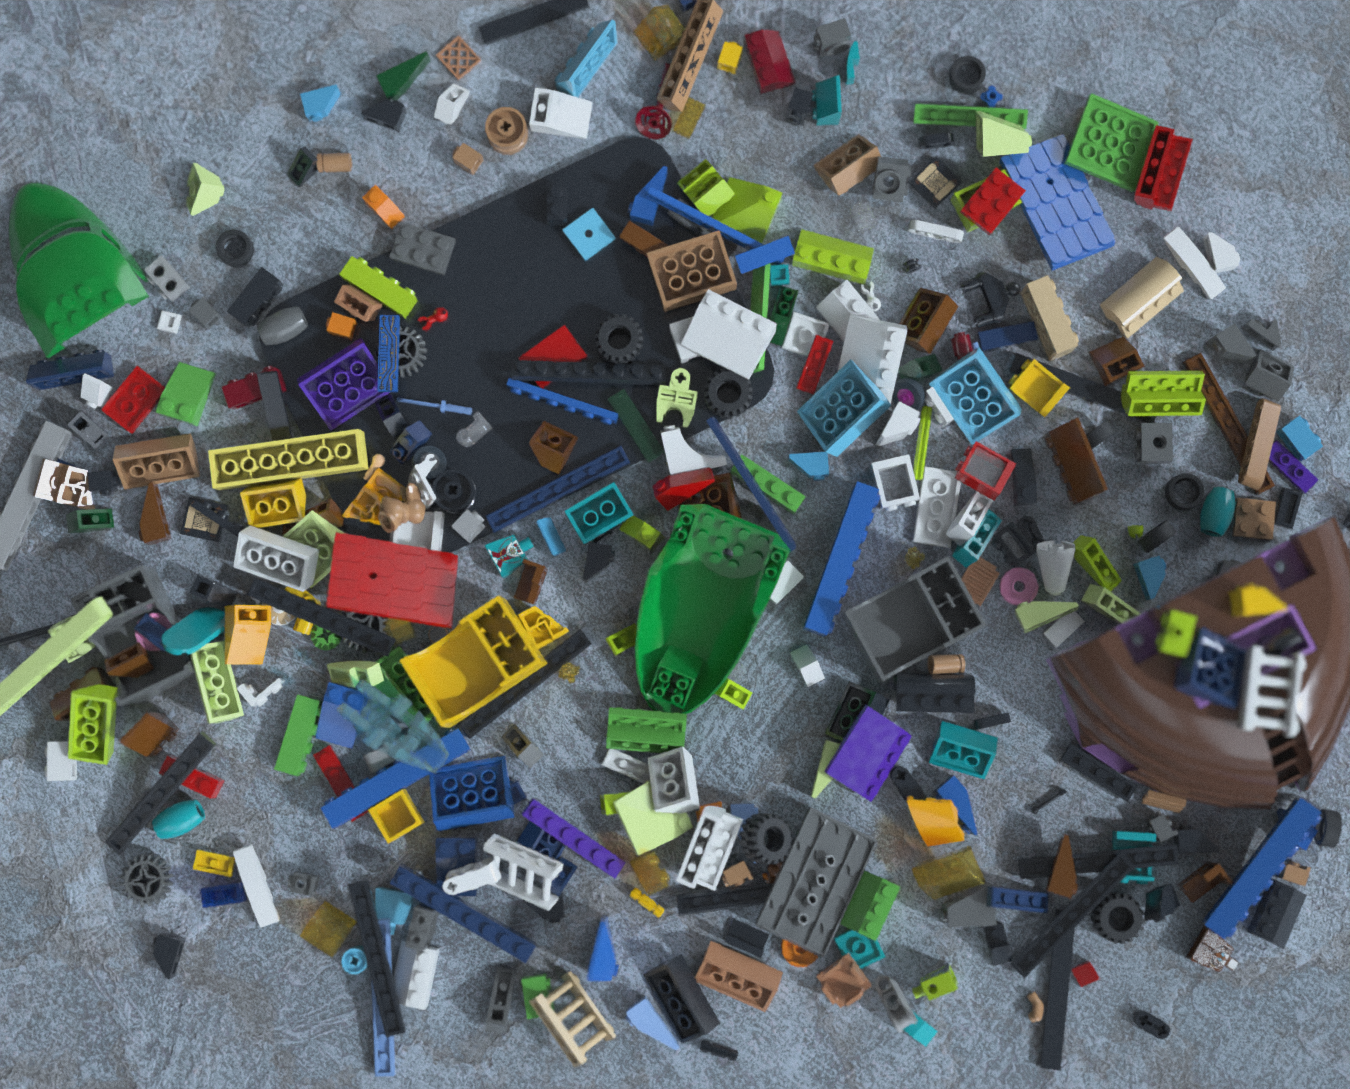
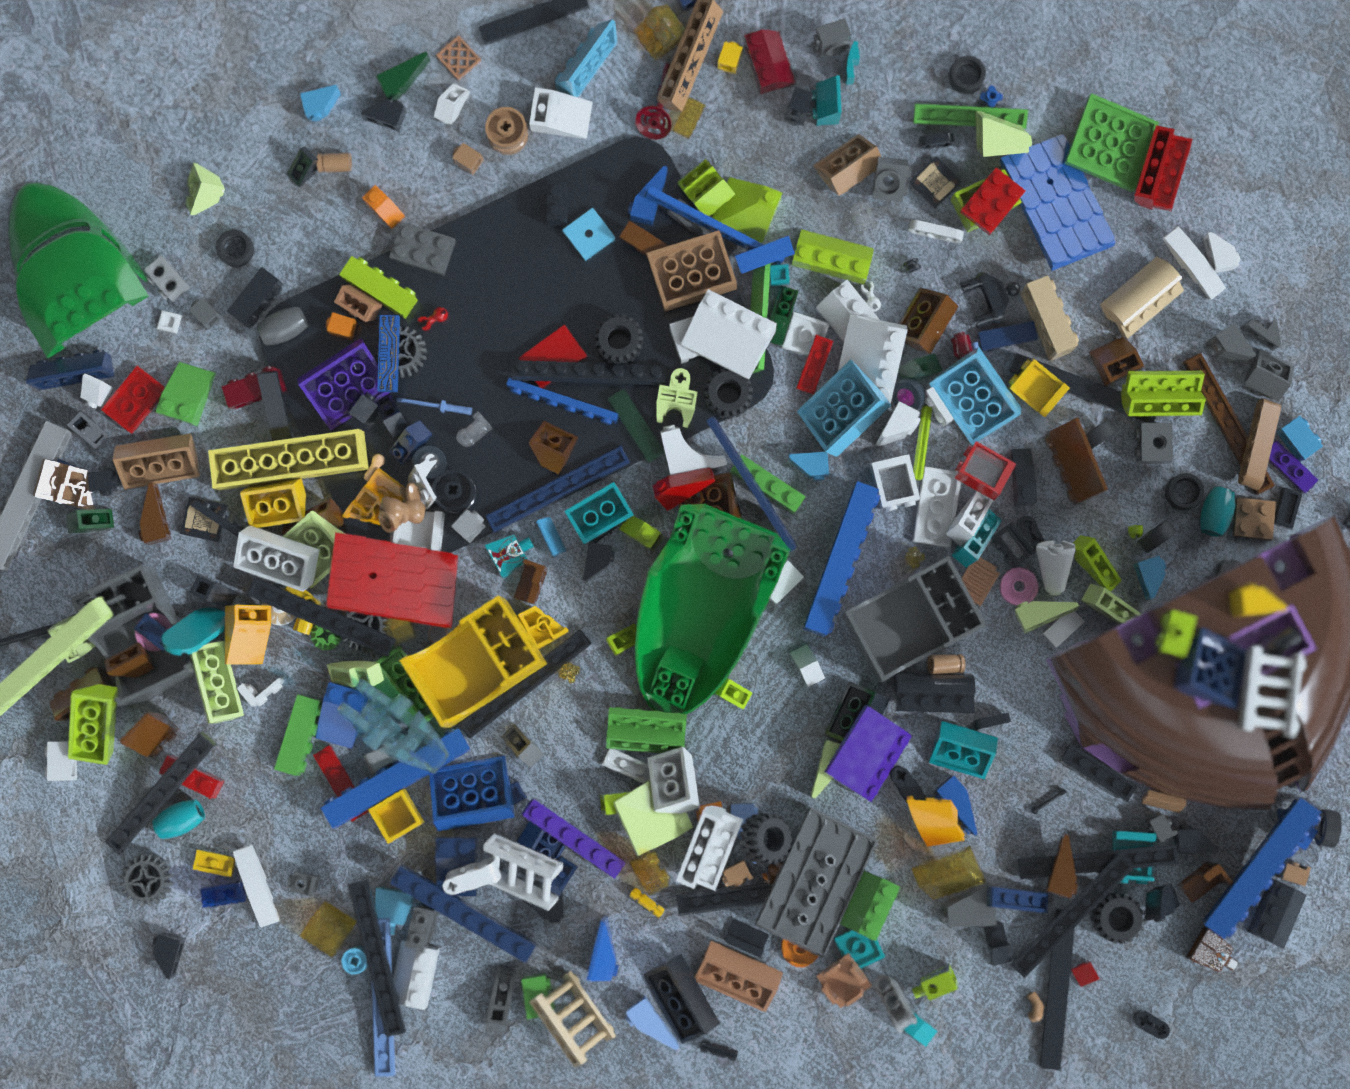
(362, 406): none -> black brick

